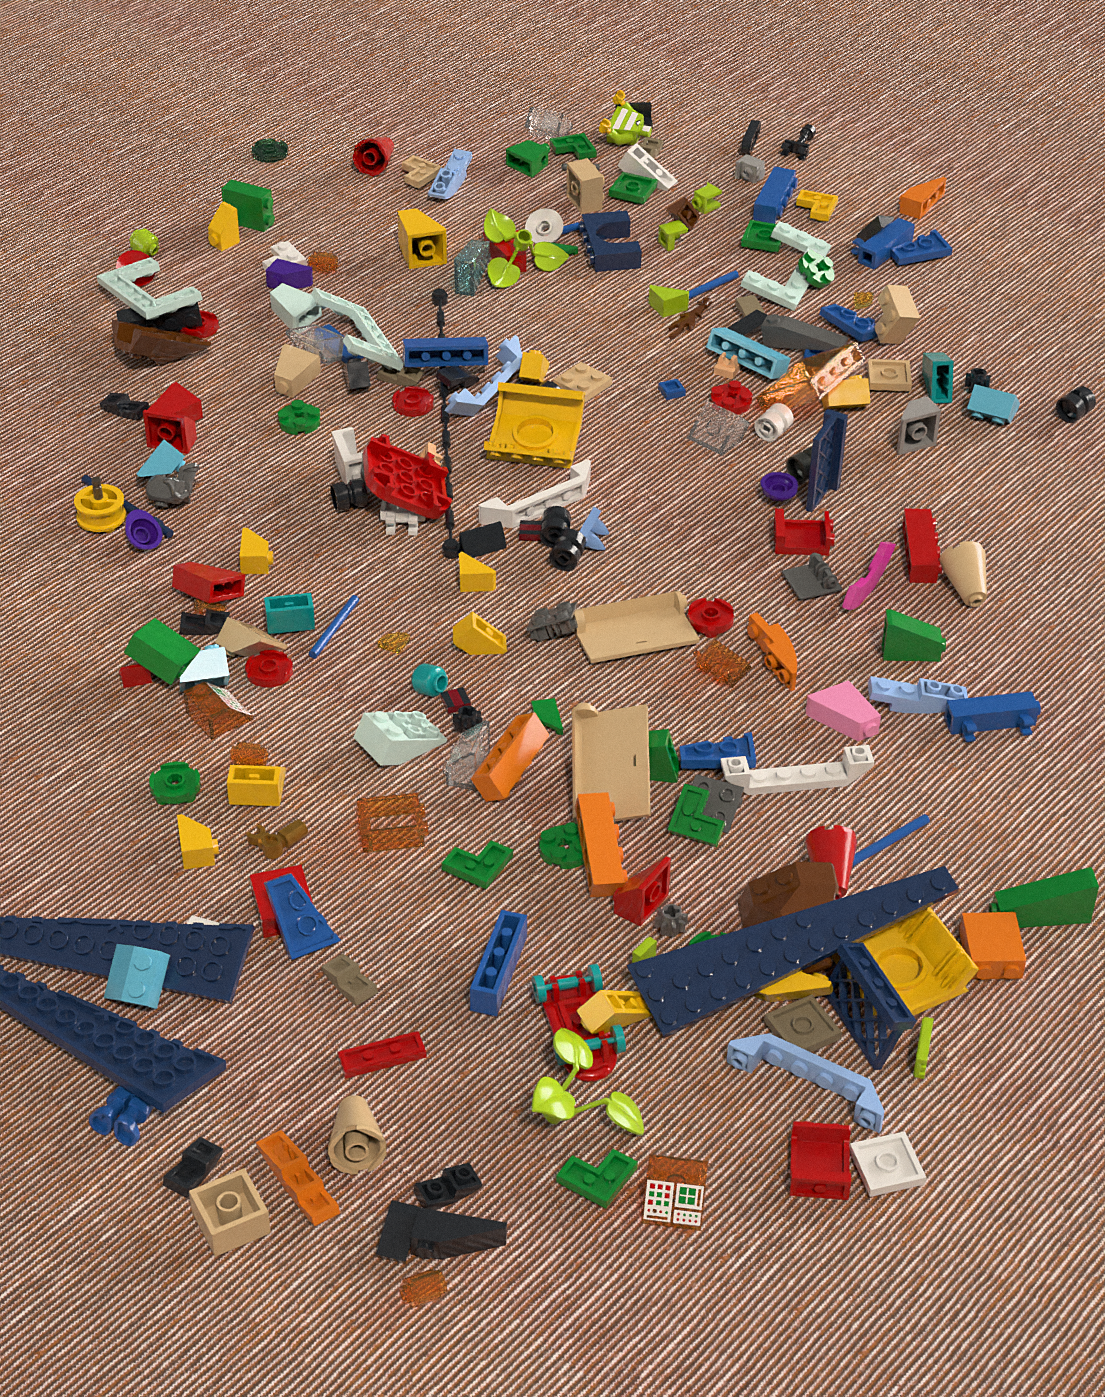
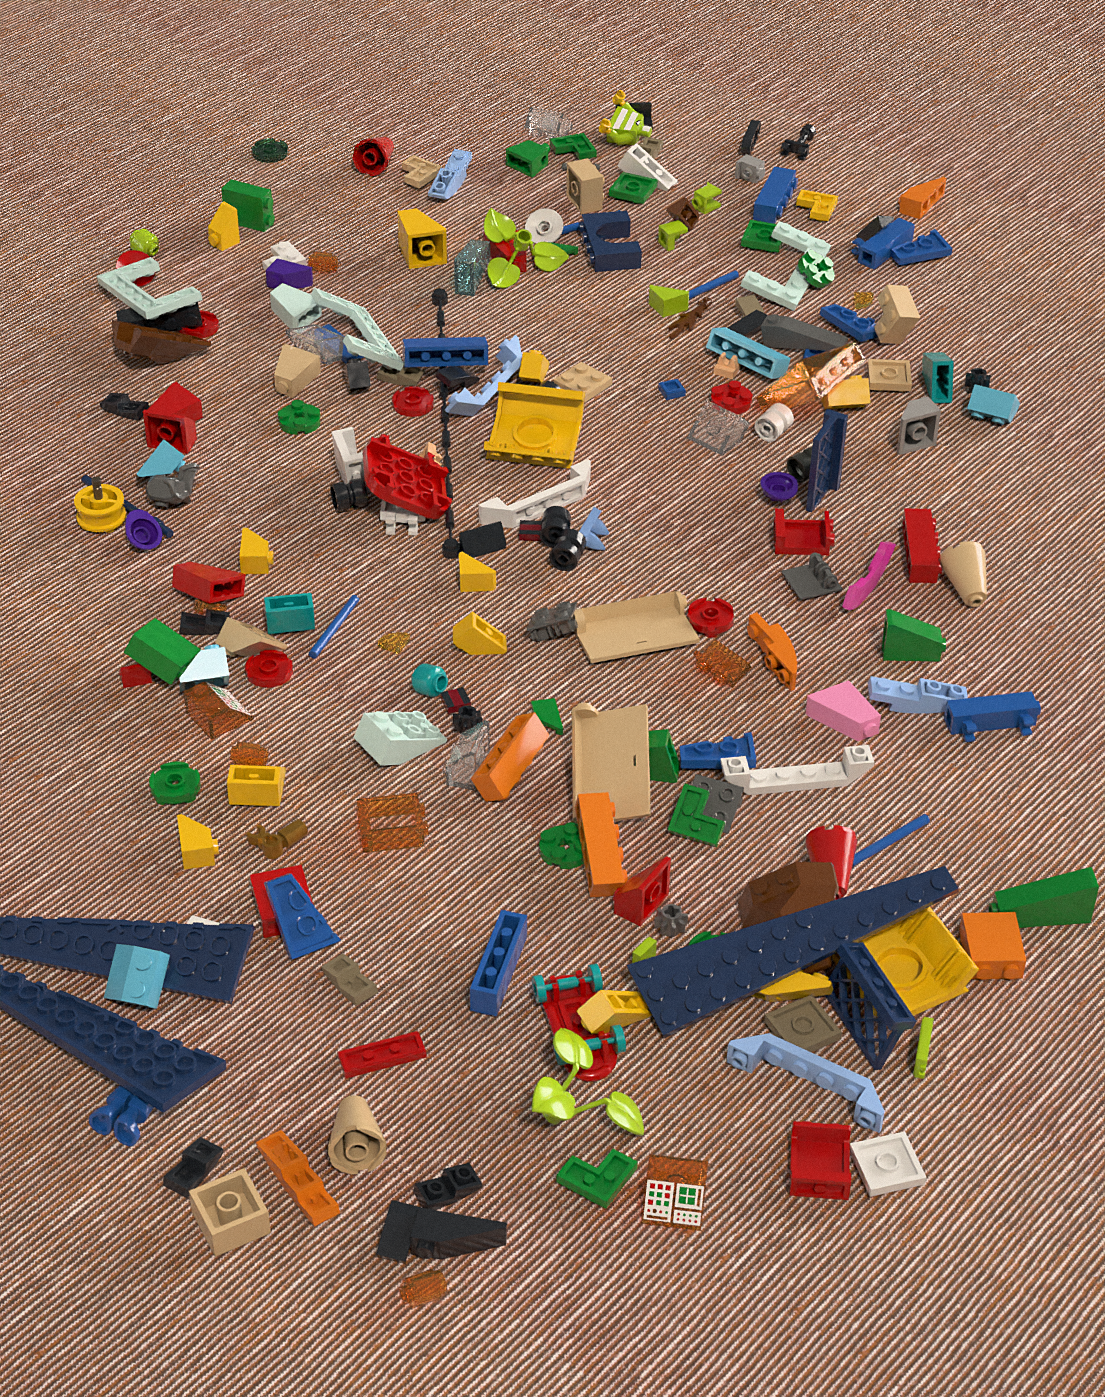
(478, 869): green plate -> none
(1075, 404): black wheel -> none

